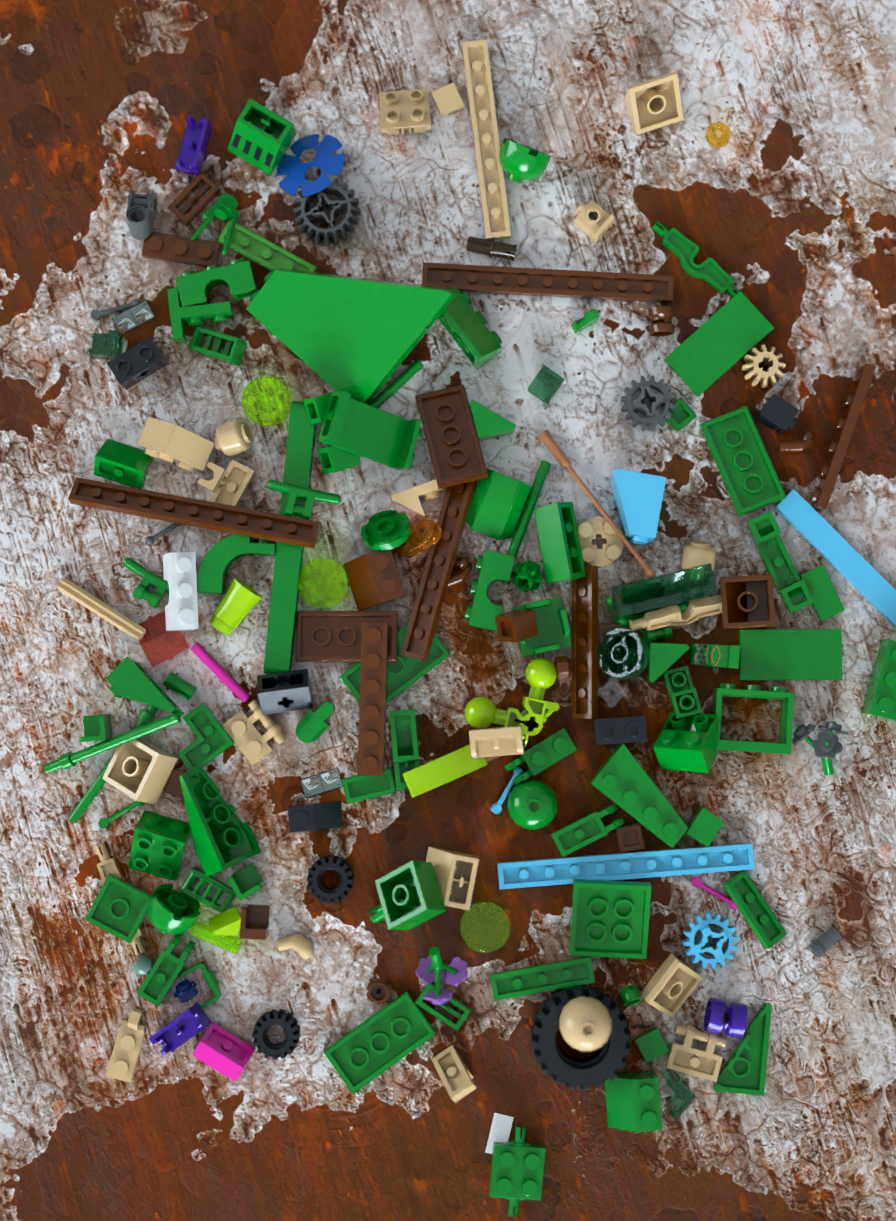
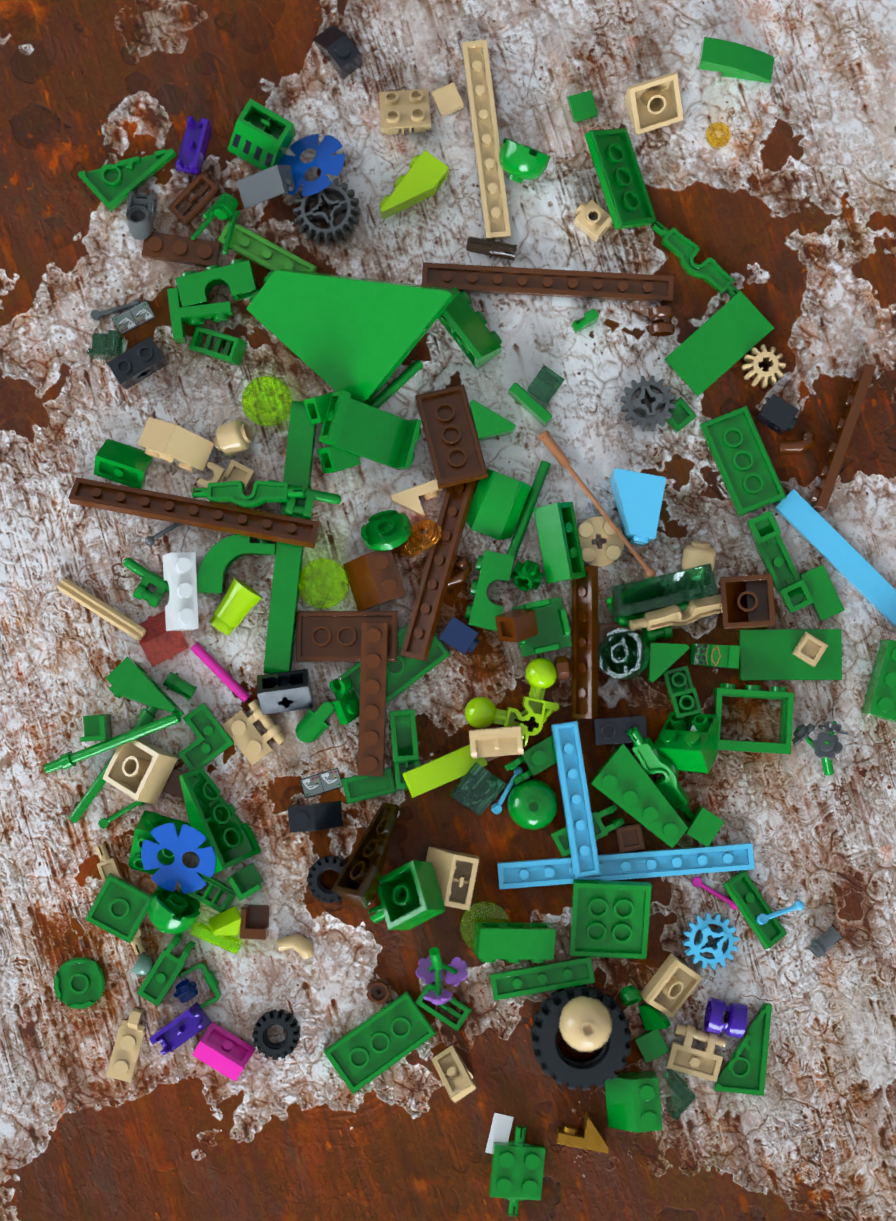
(80, 982): none -> green tile
(116, 180): none -> green wing
(187, 841): none -> blue piece
(262, 492): none -> green piece
(265, 185): none -> dark grey hinge
(338, 51): none -> black slope
(346, 701): none -> green plate
(365, 866): none -> dark brown wedge
(418, 184): none -> lime slope
(459, 636): none -> dark blue brick
(477, 789): none -> clear green piece
(514, 941): none -> green brick
(530, 404): none -> green tile
(575, 799): none -> medium azure tile
(582, 106): none -> green tile
(589, 1138): none -> pearl gold slope
(620, 178): none -> green tile
(653, 1018): none -> green tile
(655, 763): none -> green piece
(735, 60): none -> green slope
(763, 918): none -> medium azure hinge
(809, 649): none -> tan tile

